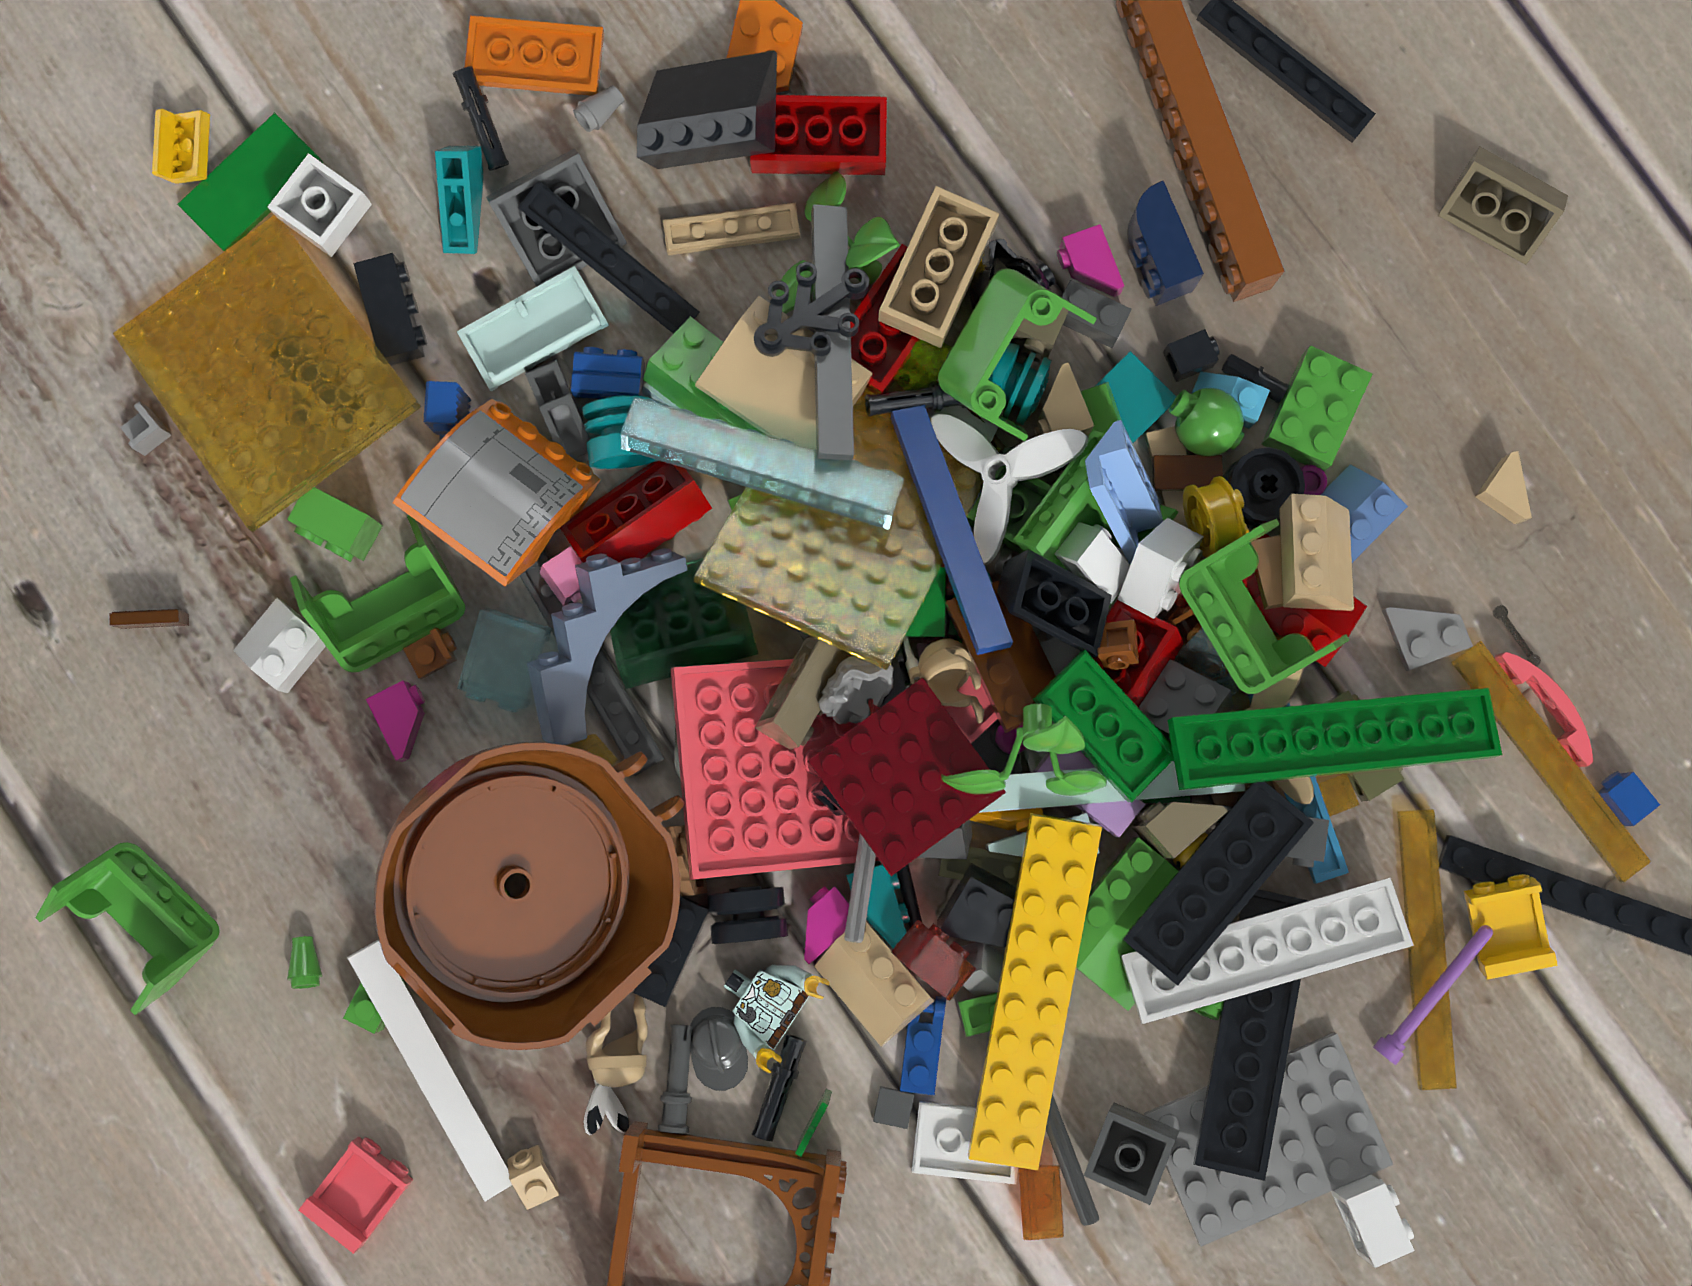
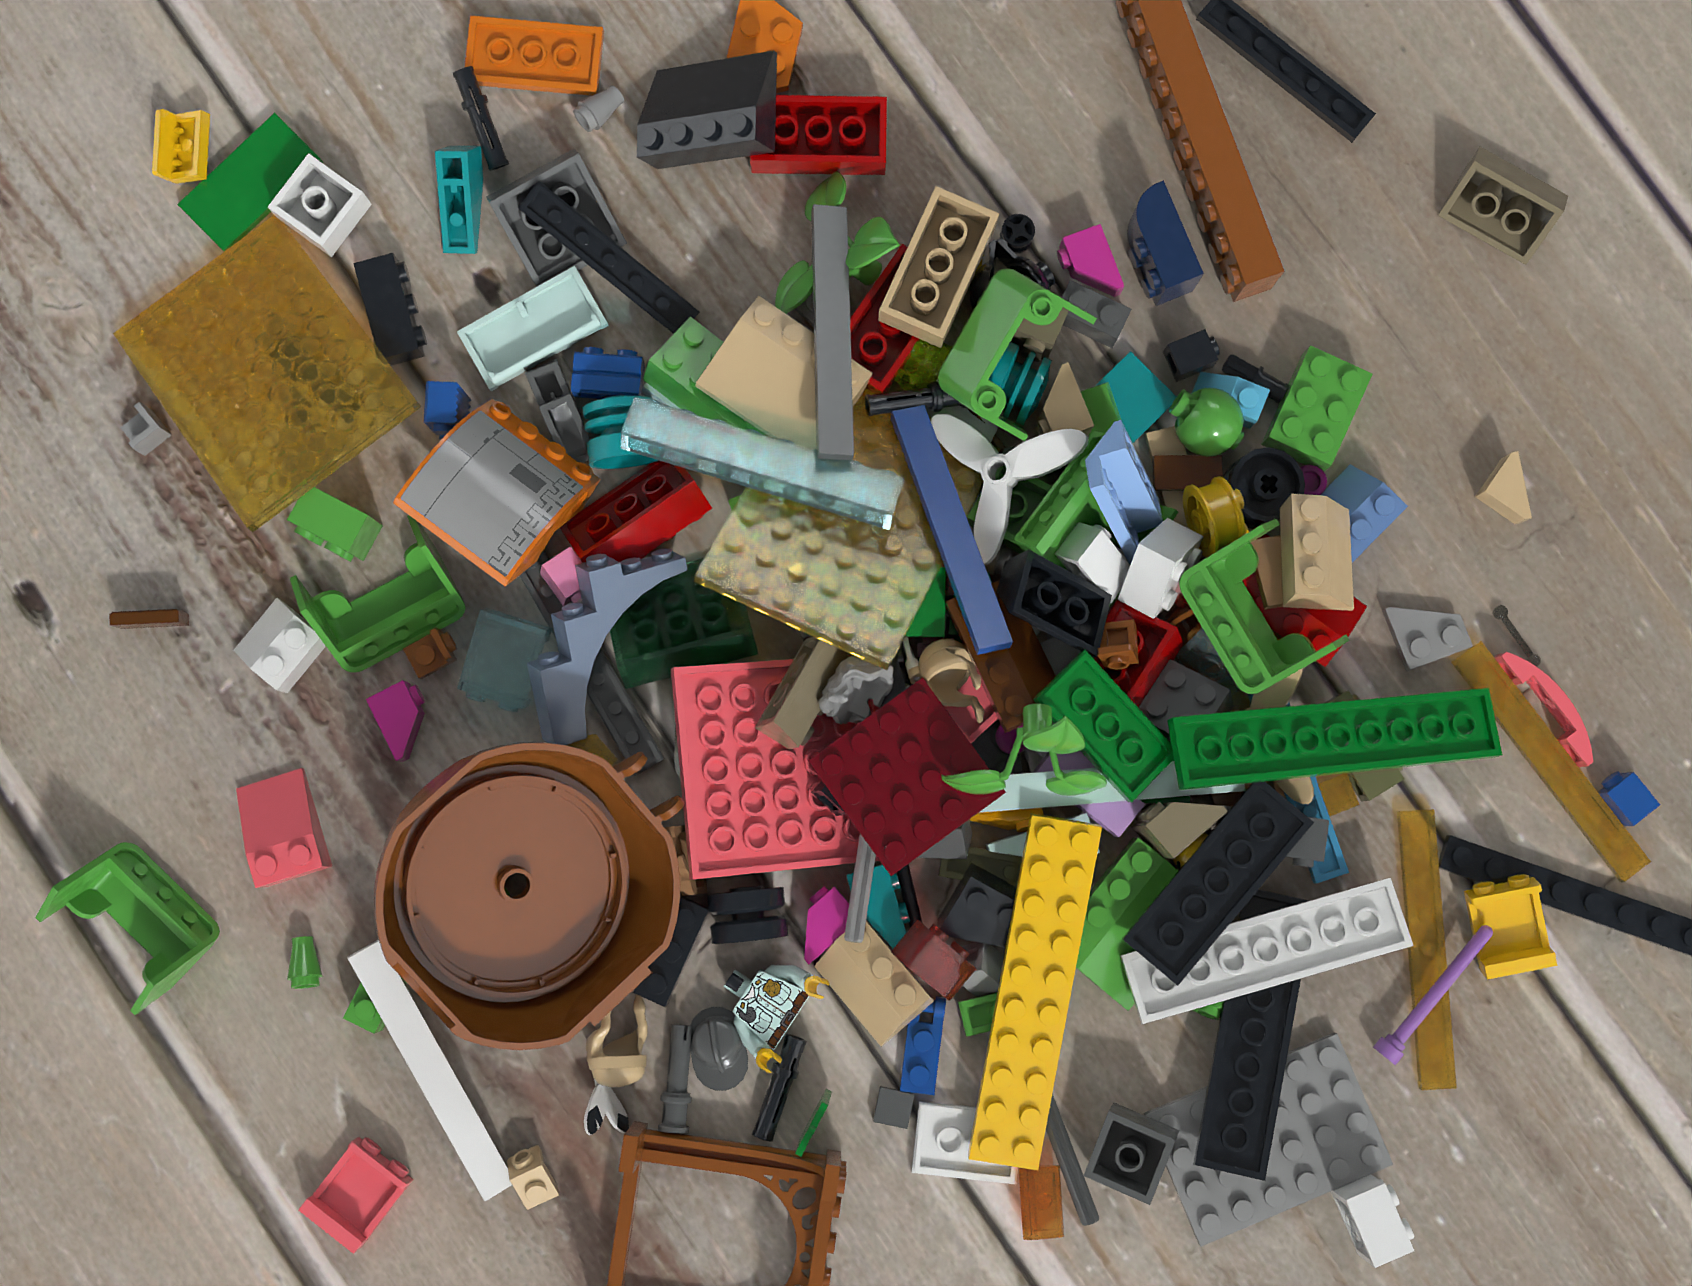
(281, 829): none -> coral slope
(731, 228): tan tile -> none
(809, 315): black plant -> none
(1019, 226): none -> black wheel

